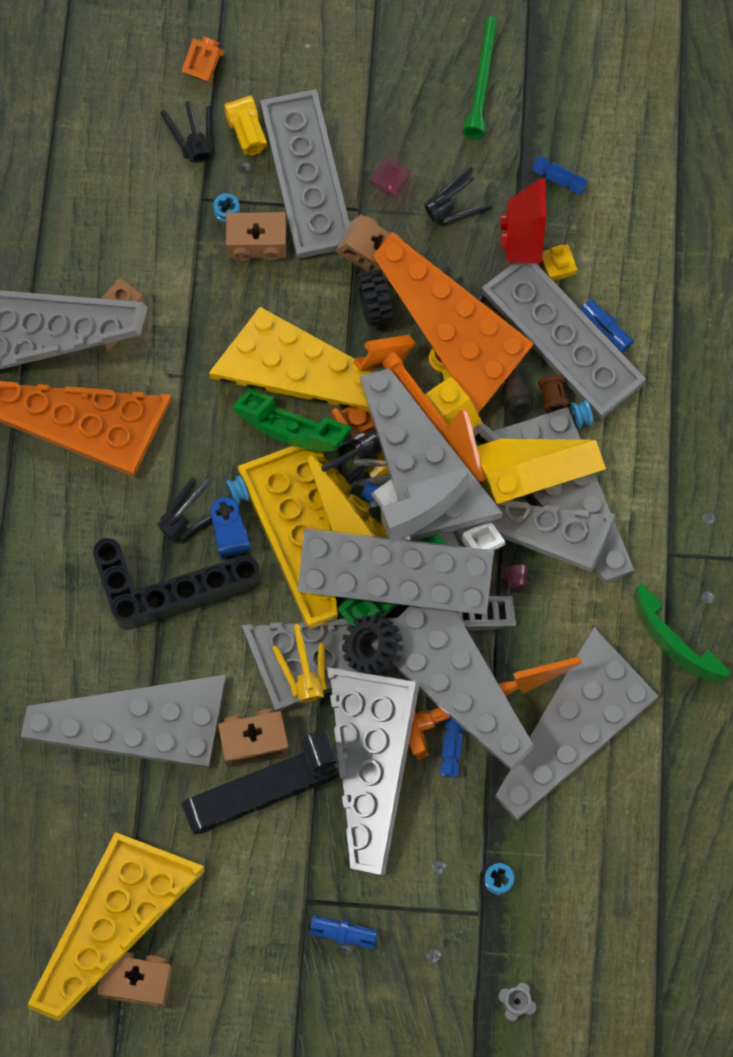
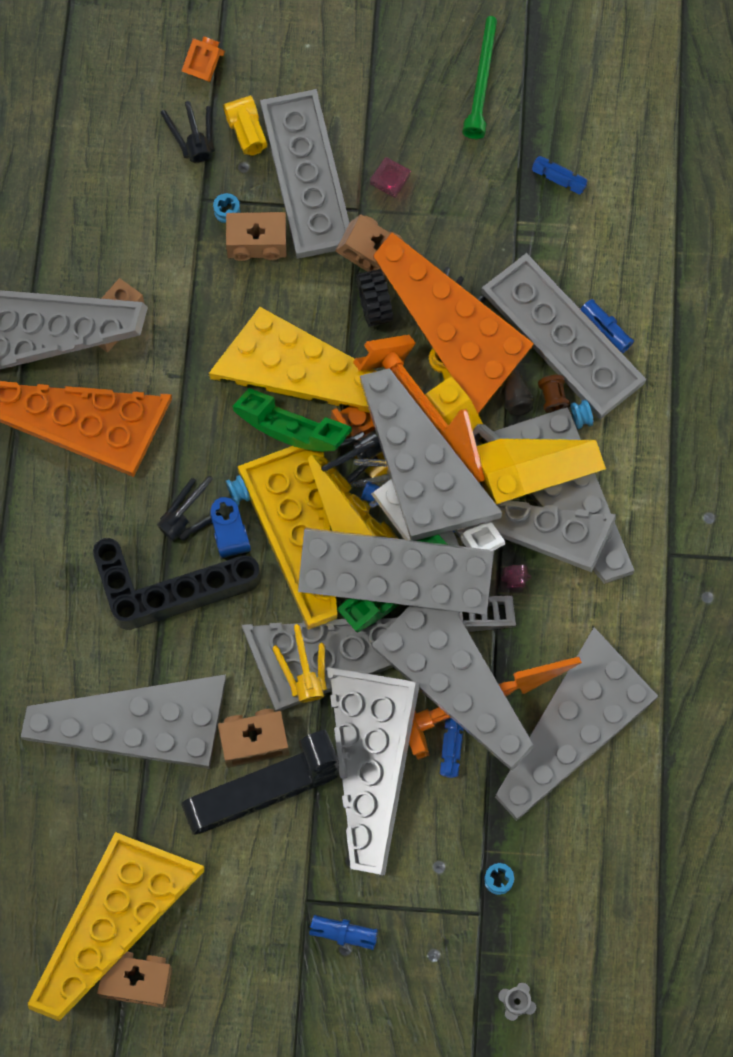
(358, 640): black tyre -> none
(423, 504): light grey slope -> none
(440, 205): black plant -> none
(525, 225): red slope -> none
(559, 262): yellow tile -> none
(705, 667): green slope -> none

